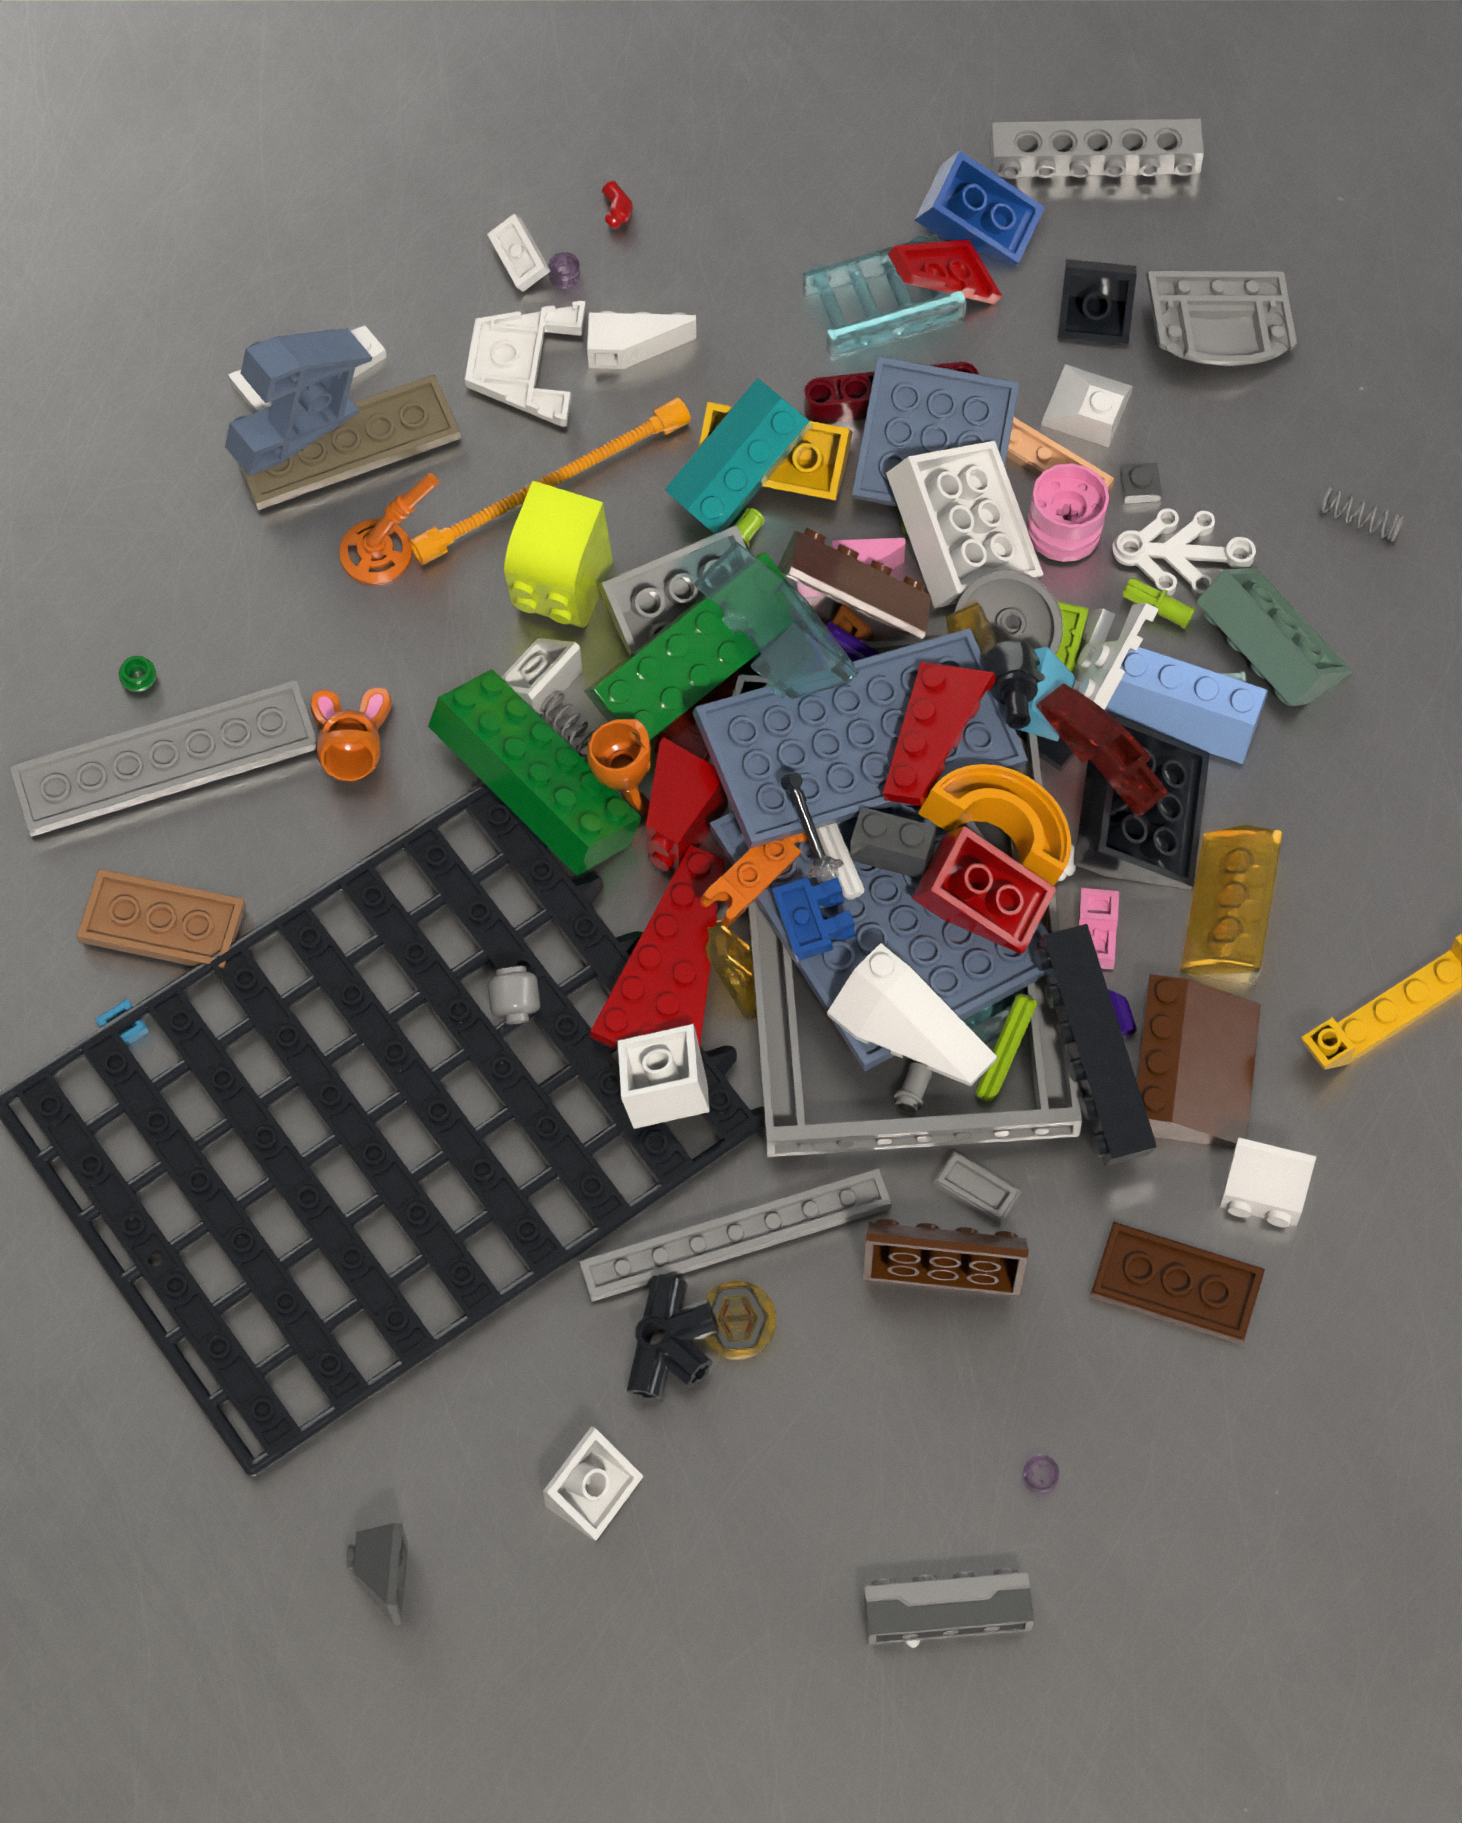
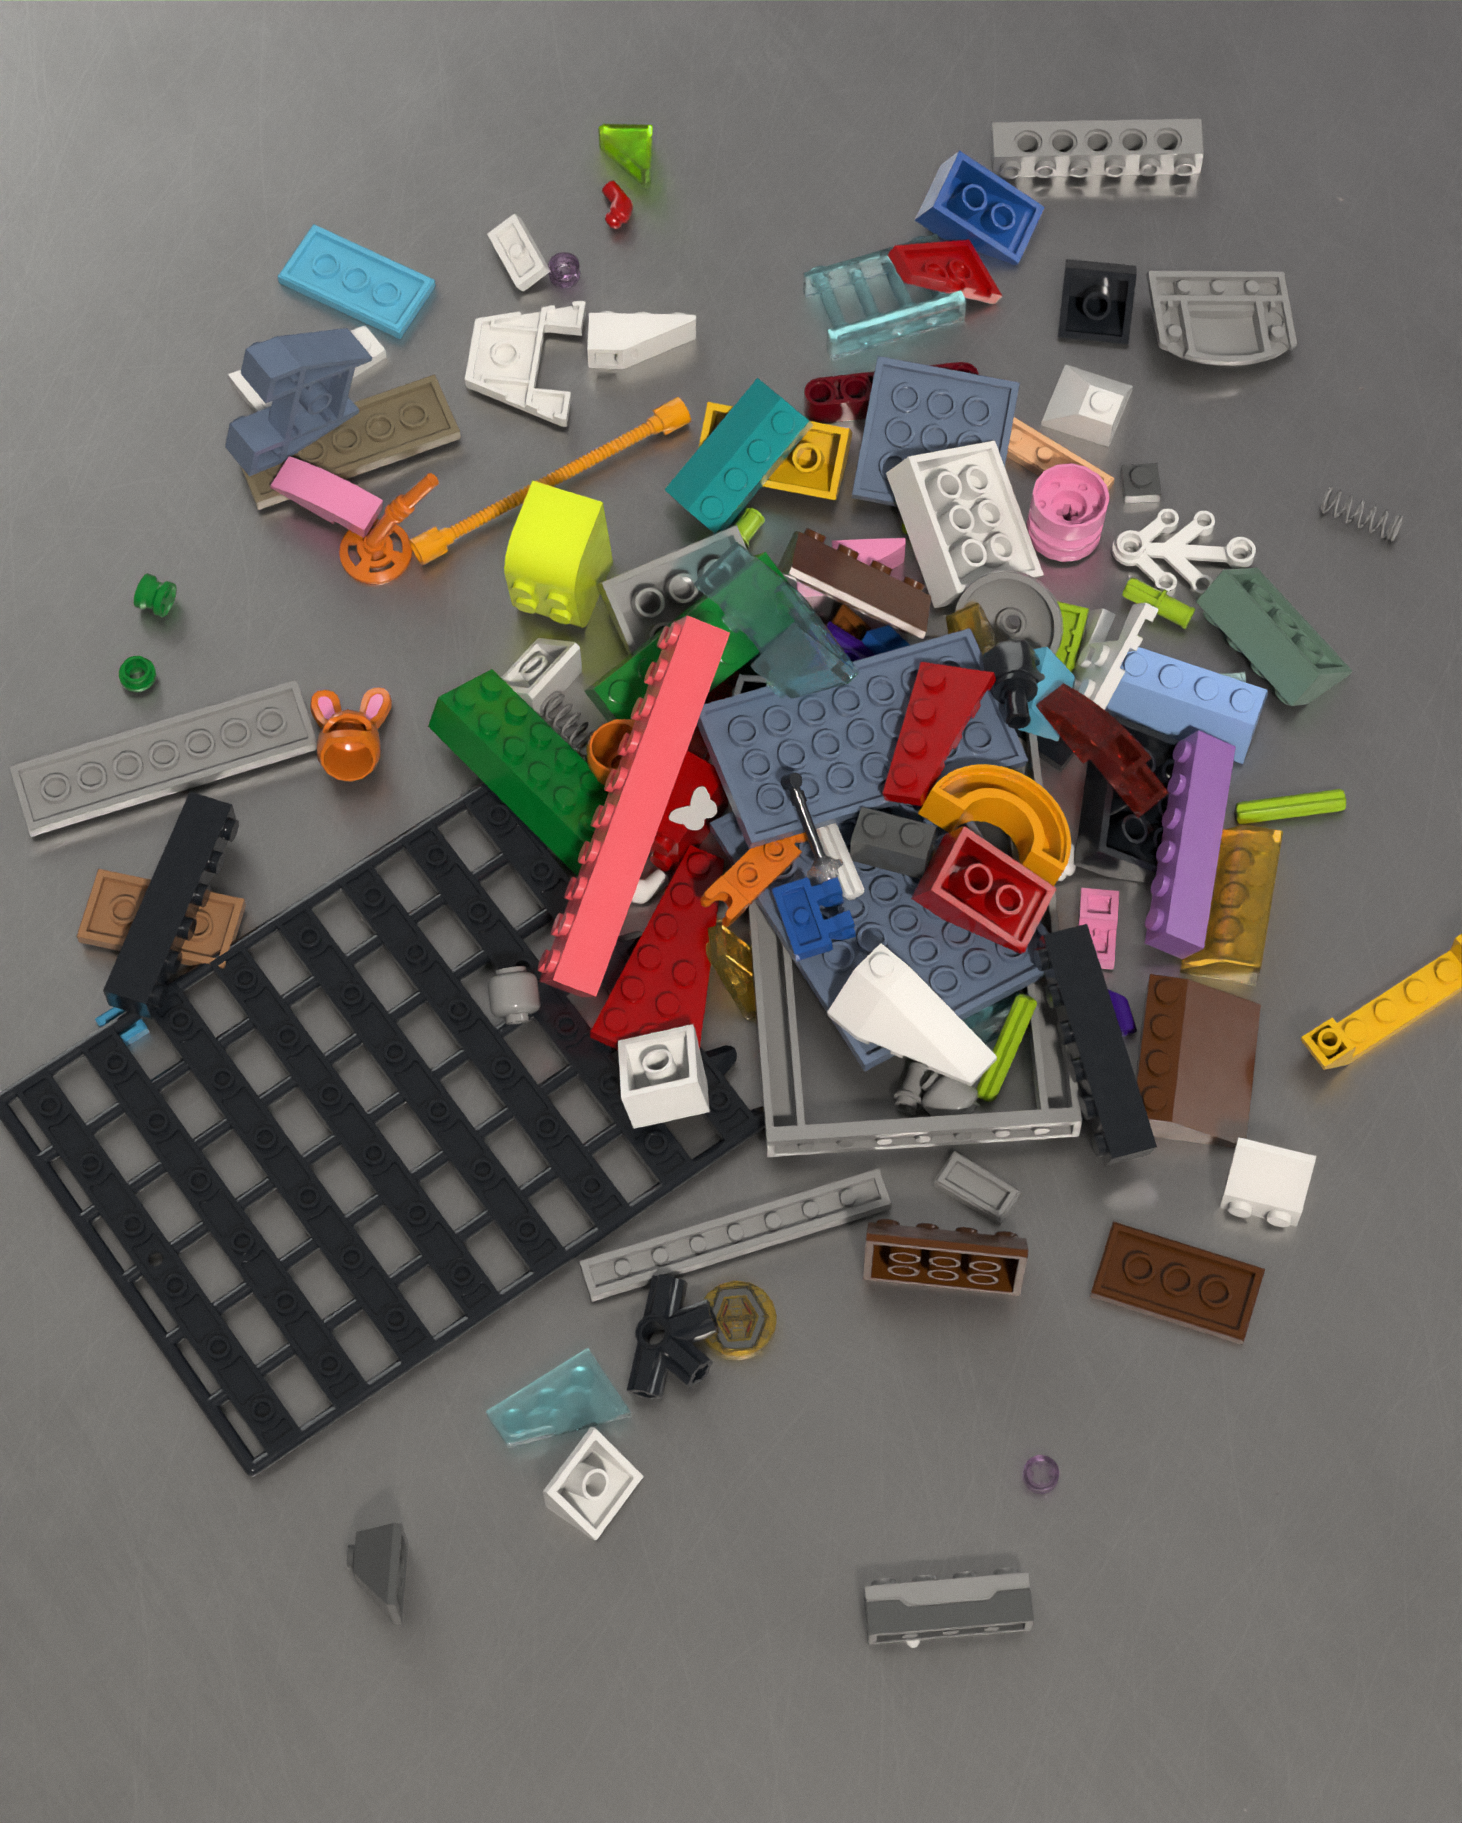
(155, 595): none -> green wheel
(171, 905): none -> black brick
(328, 495): none -> bright pink slope
(356, 281): none -> medium azure tile
(559, 1403): none -> clear light blue wing
(630, 148): none -> clear neon green slope
(633, 806): none -> coral brick
(650, 886): none -> white arm
(695, 814): none -> white sticker
(883, 640): none -> blue tile
(948, 1096): none -> light grey head
(1190, 845): none -> medium lavender brick
(1290, 806): none -> lime axle

